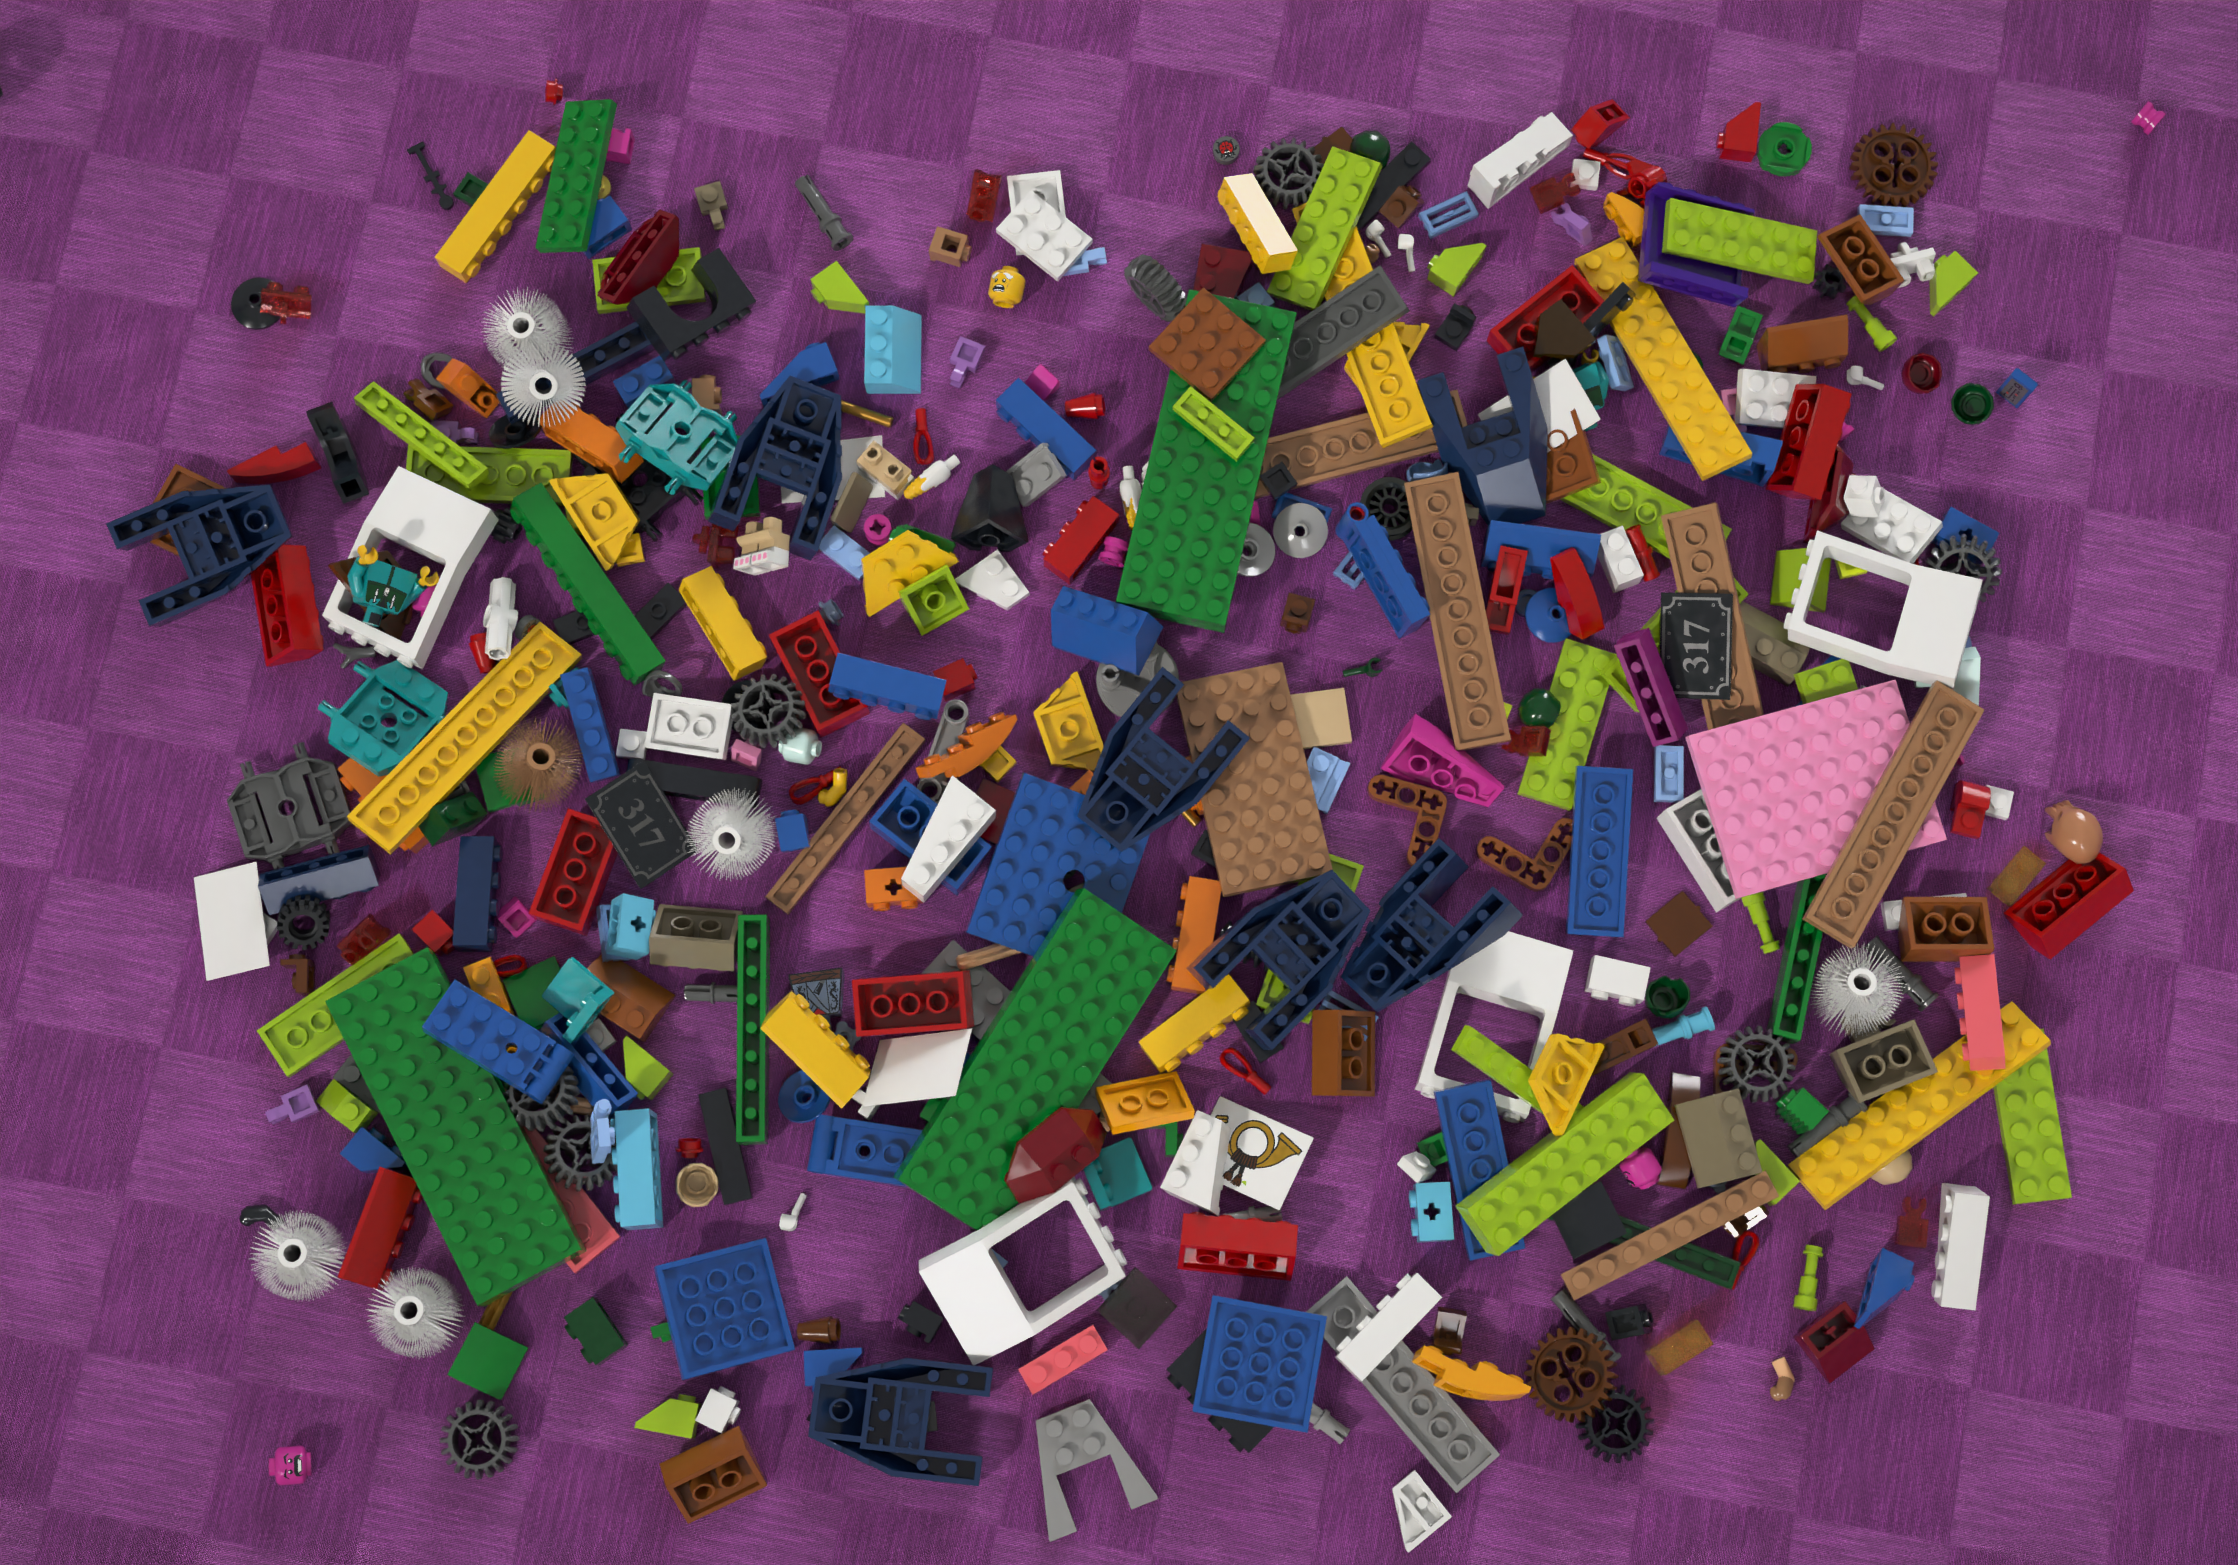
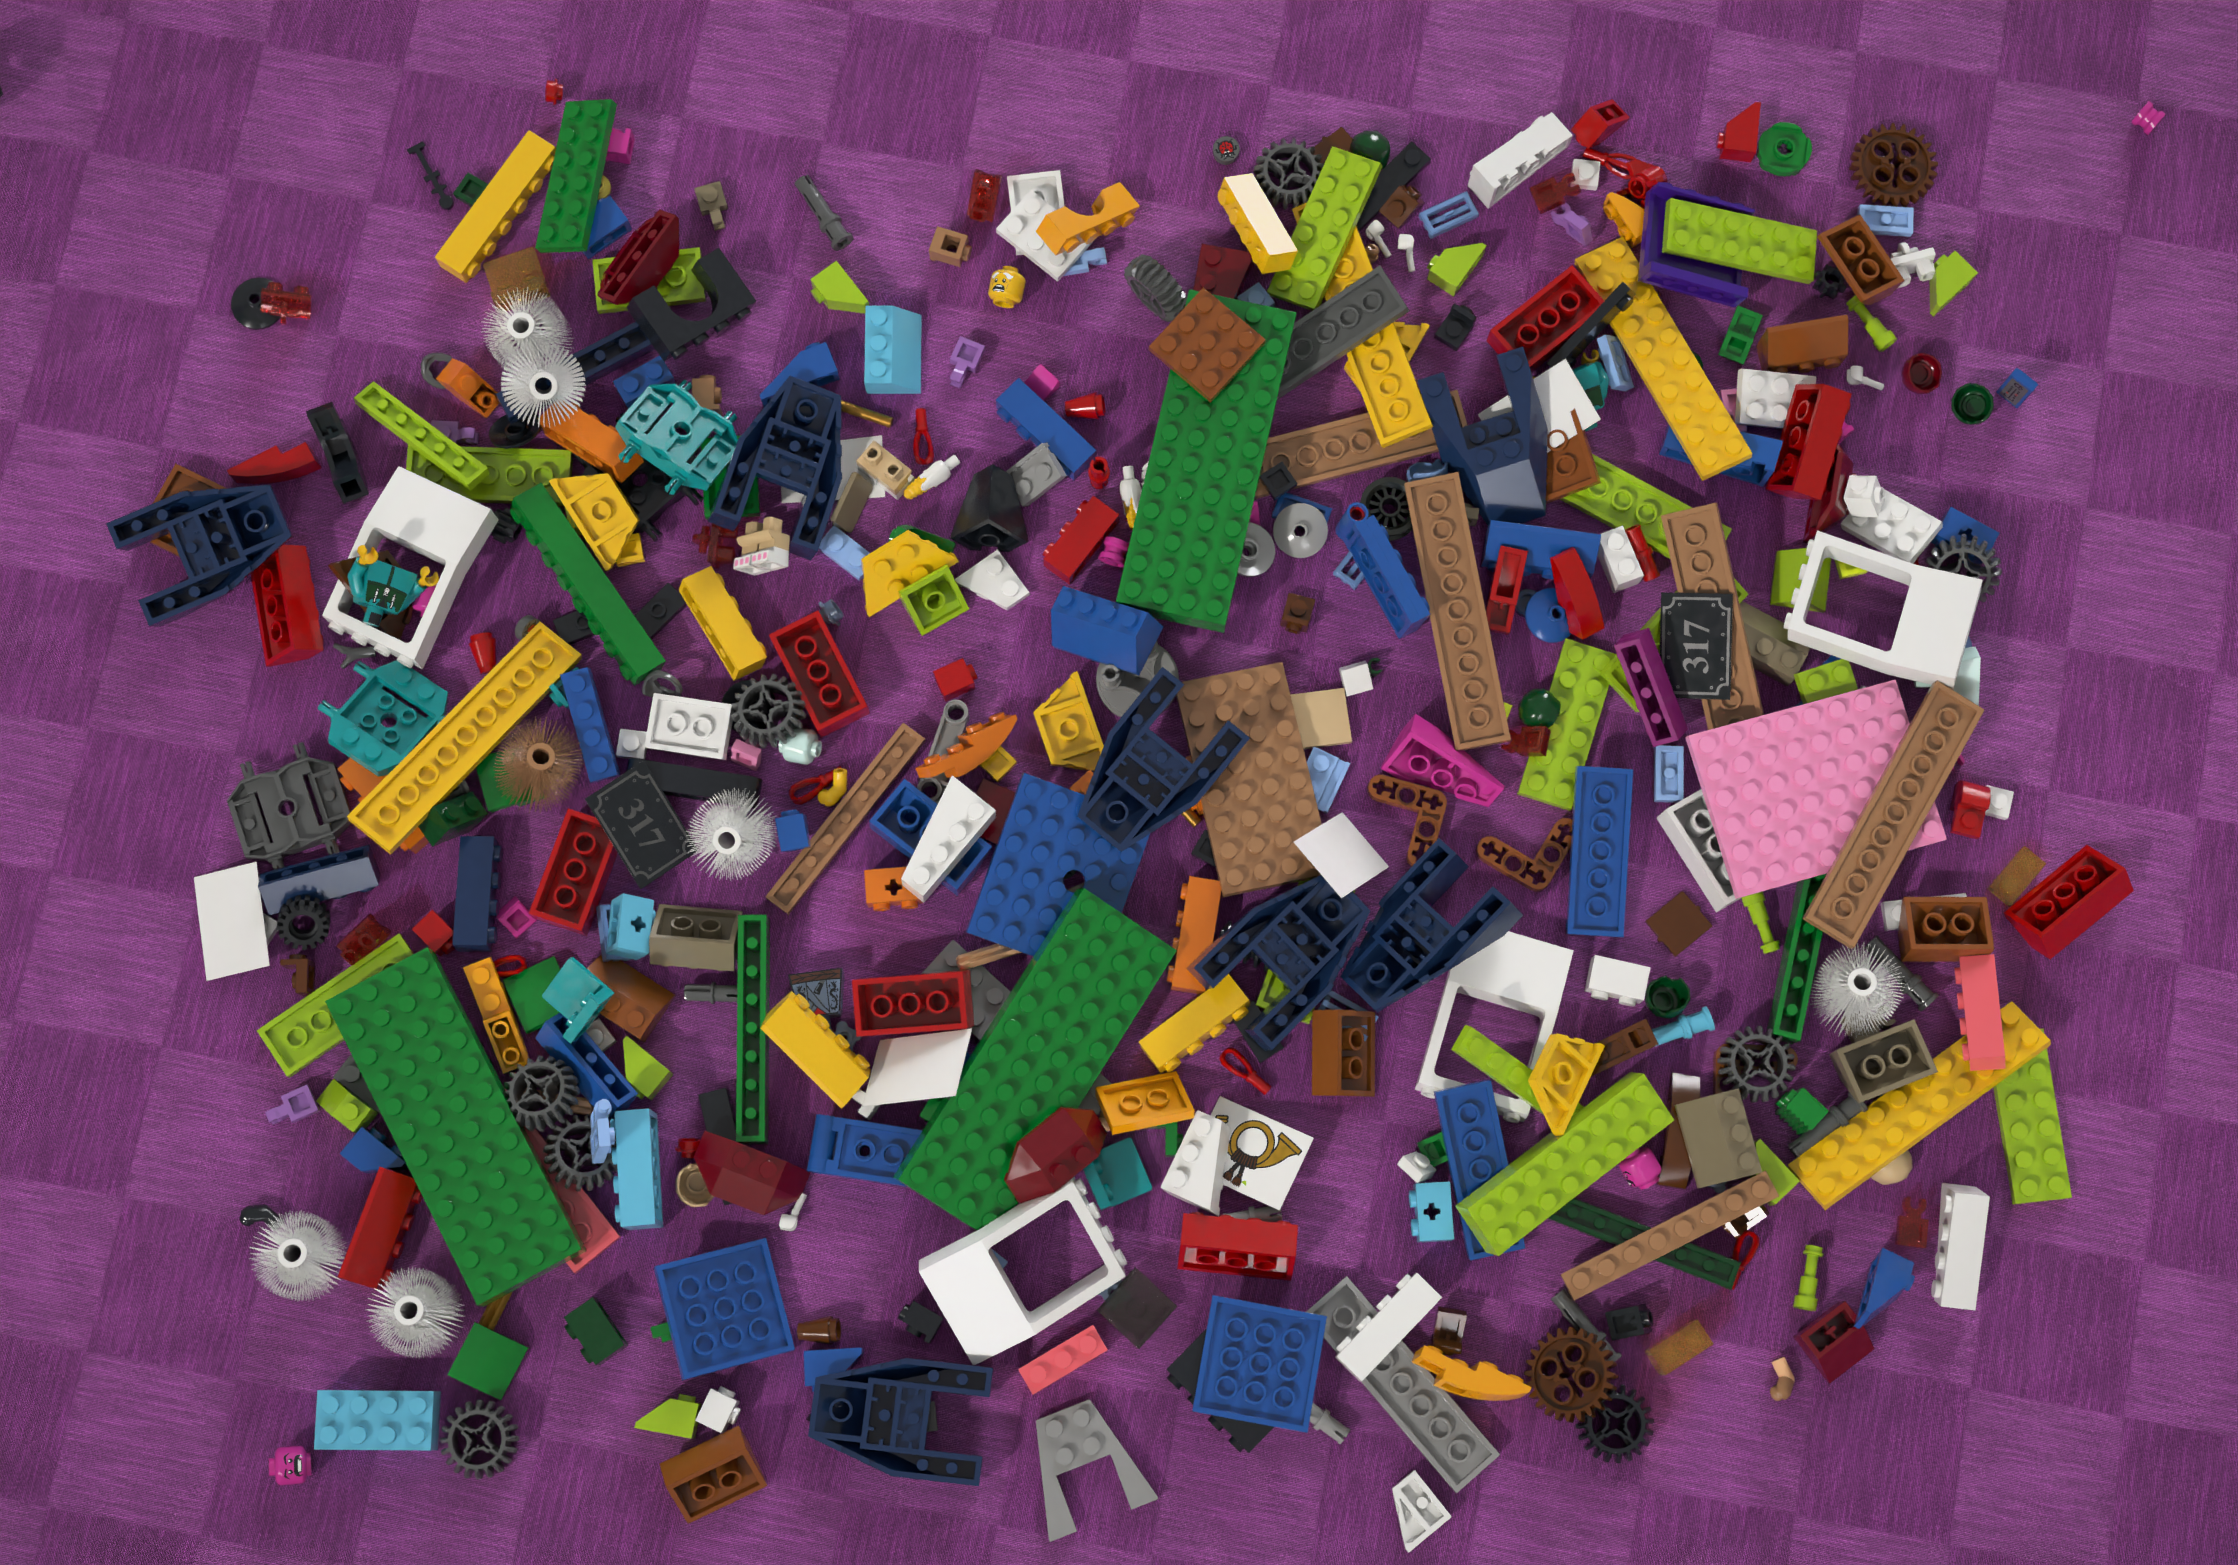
(377, 1420): none -> medium azure brick
(430, 402): reddish brown plate -> none
(486, 1031): blue hinge -> none
(500, 618): white piece -> none
(514, 271): none -> clear yellow bracket
(748, 1175): none -> dark red wedge
(794, 1095): blue dish -> none
(880, 535): dark pink wheel -> none
(886, 686): blue brick -> none
(1066, 230): none -> light orange arch
(1213, 423): lime plate -> none
(1341, 854): none -> white sticker
(1356, 678): none -> white tile
(1560, 333): dark brown slope -> none
(1588, 1221): black slope -> none
(2075, 832): nougat helmet -> none

